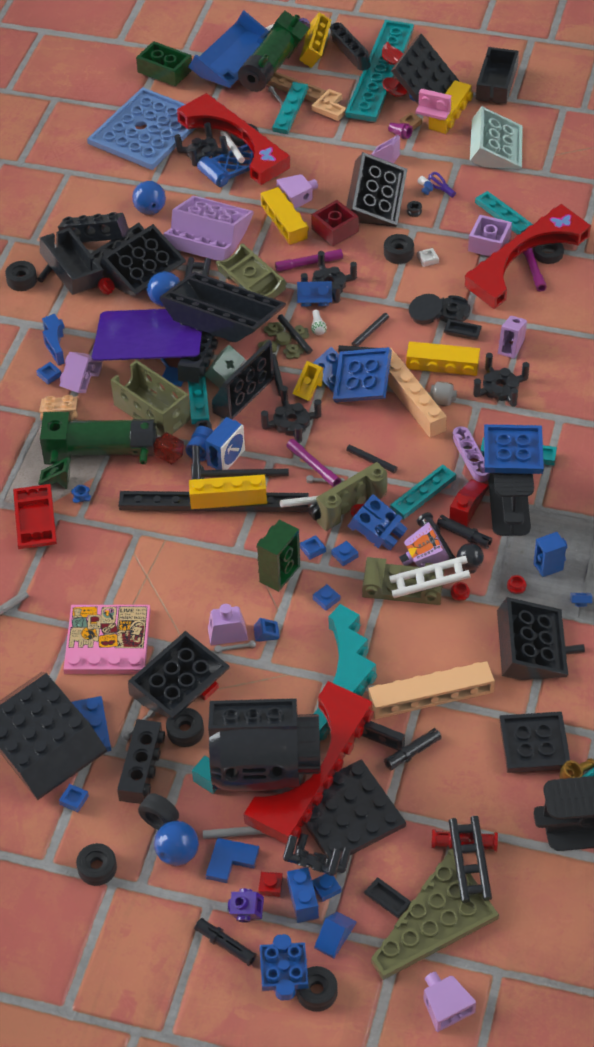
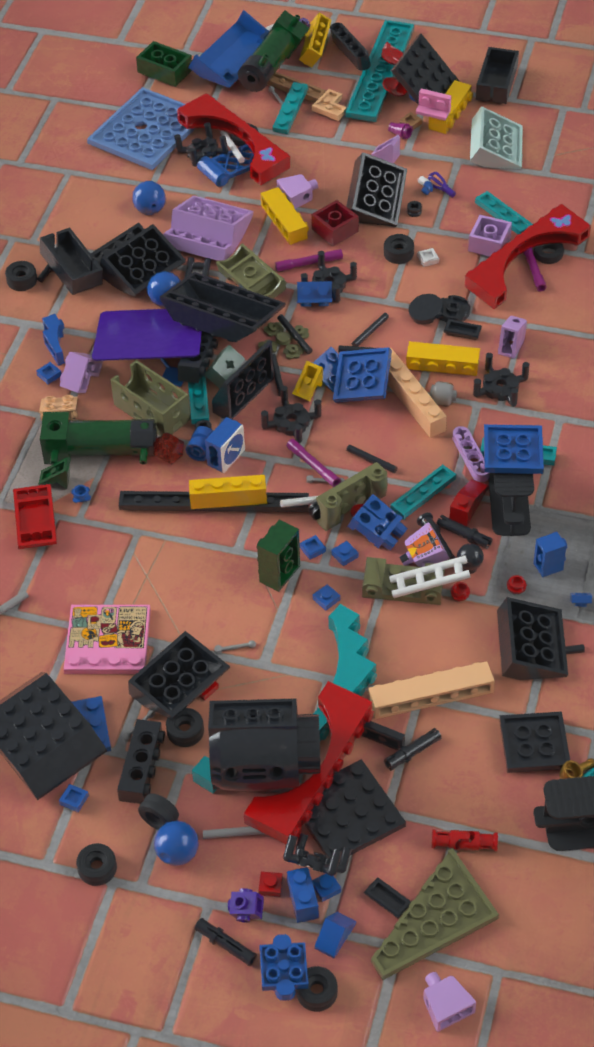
(97, 227): black brick -> none
(106, 286): red plate -> none
(198, 471): black bar -> none
(226, 625): lavender torso -> none
(230, 853): blue tile -> none
(266, 630): blue slope -> none
(318, 326): white piece -> none
(462, 869): black bar -> none

